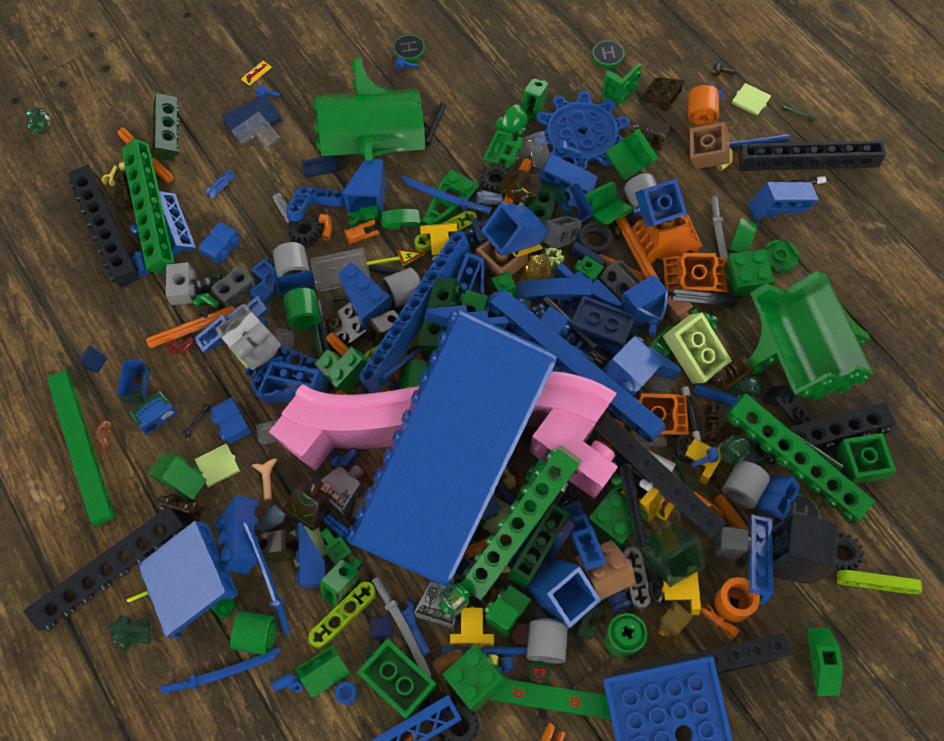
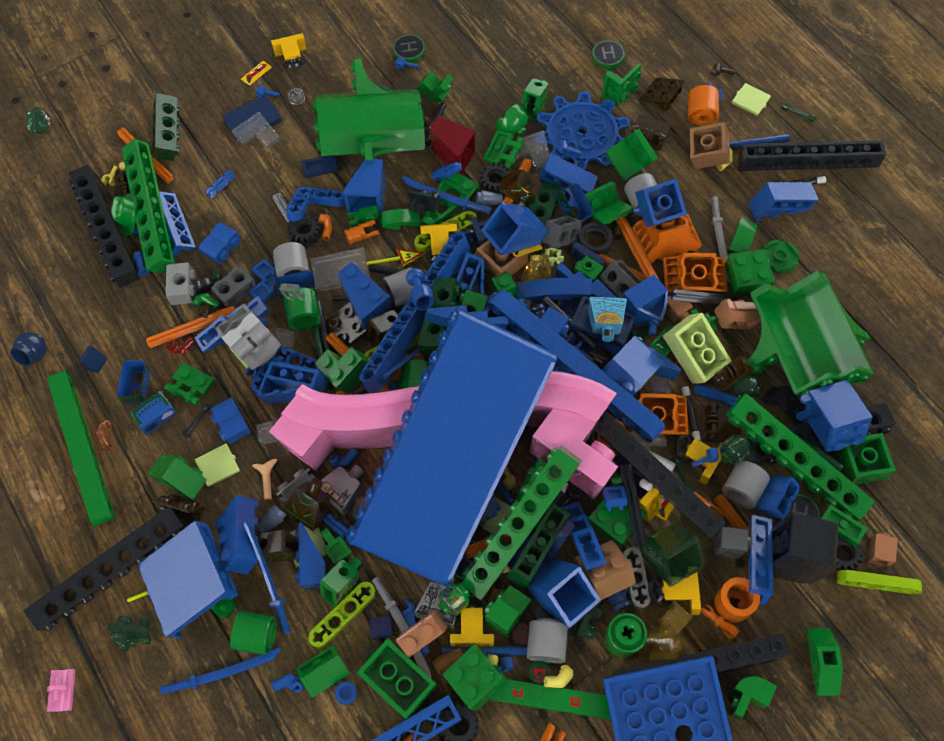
(28, 349): none -> dark blue piece
(61, 690): none -> bright pink hips
(124, 212): none -> green piece
(193, 379): none -> green plate
(286, 489): none -> light grey hinge
(290, 48): none -> yellow piece
(291, 291): none -> clear tile
(296, 96): none -> clear tile
(421, 294): none -> blue piece
(421, 633): none -> nougat brick
(423, 201): none -> black hips
(433, 87): none -> green brick
(446, 171): none -> blue axle
(452, 142): none -> dark red slope
(561, 680): none -> light yellow arm
(606, 316): none -> medium azure torso
(615, 497): none -> blue tile
(665, 645): none -> clear yellow window
(737, 314): none -> nougat brick
(752, 690): none -> green brick
(836, 415): none -> blue container
(848, 528): none -> green panel
(882, 549): none -> nougat brick

